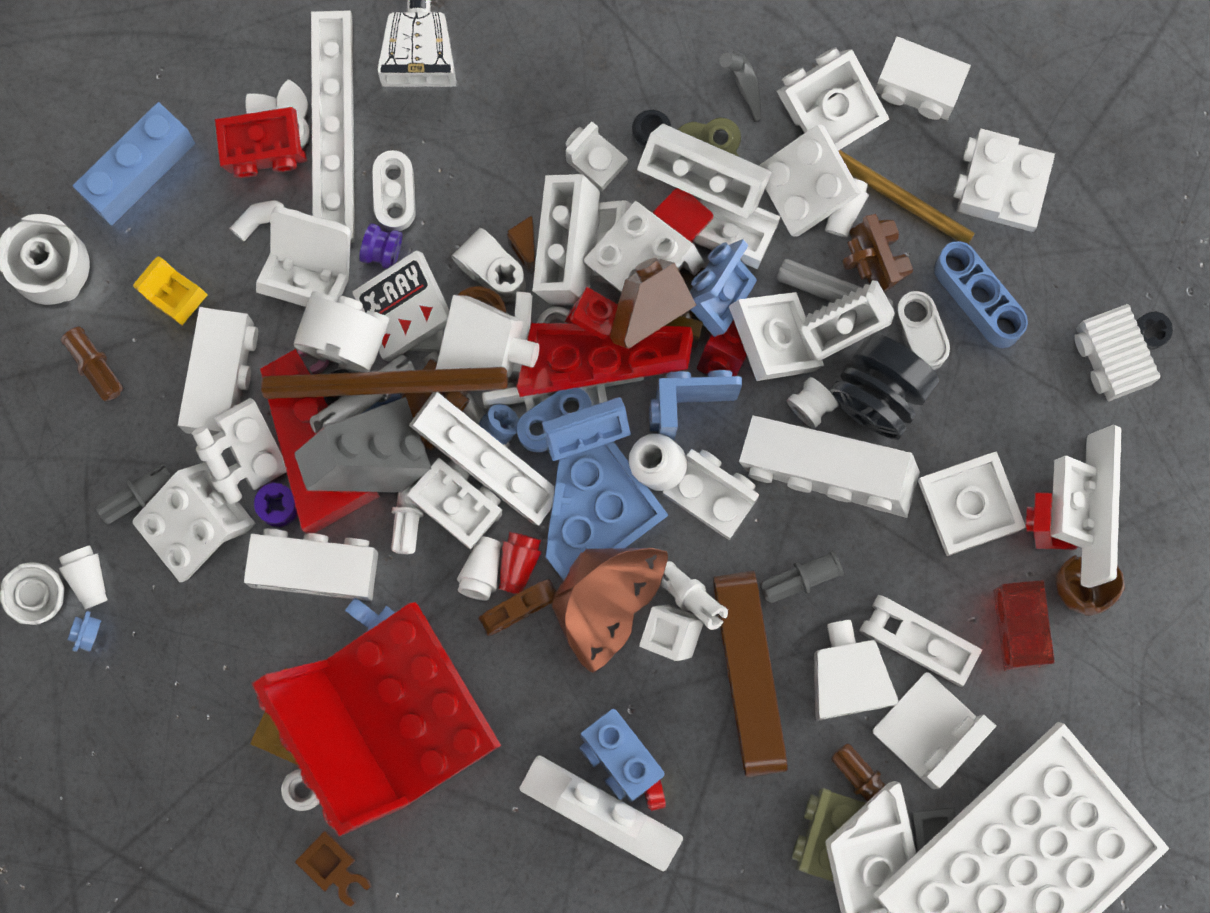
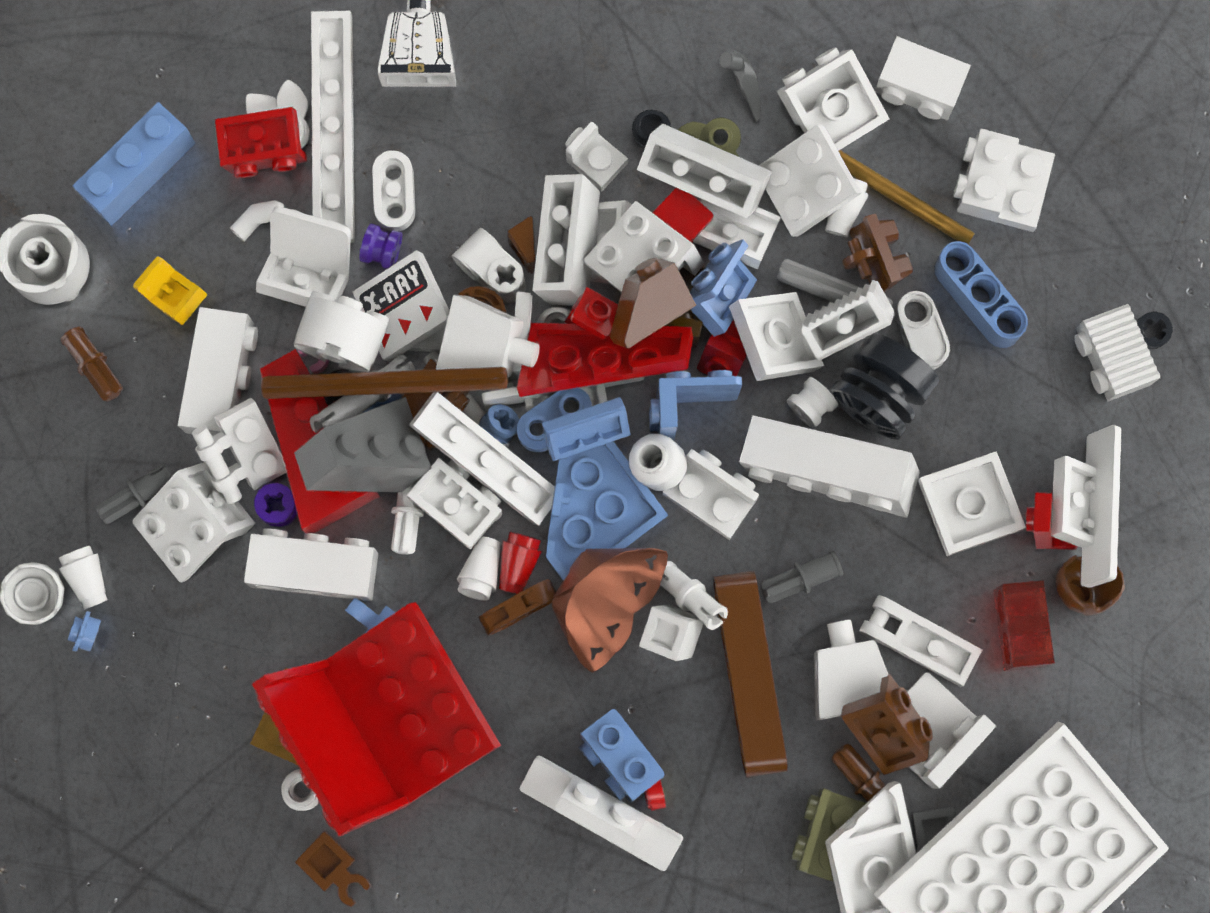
(889, 727): none -> reddish brown bracket

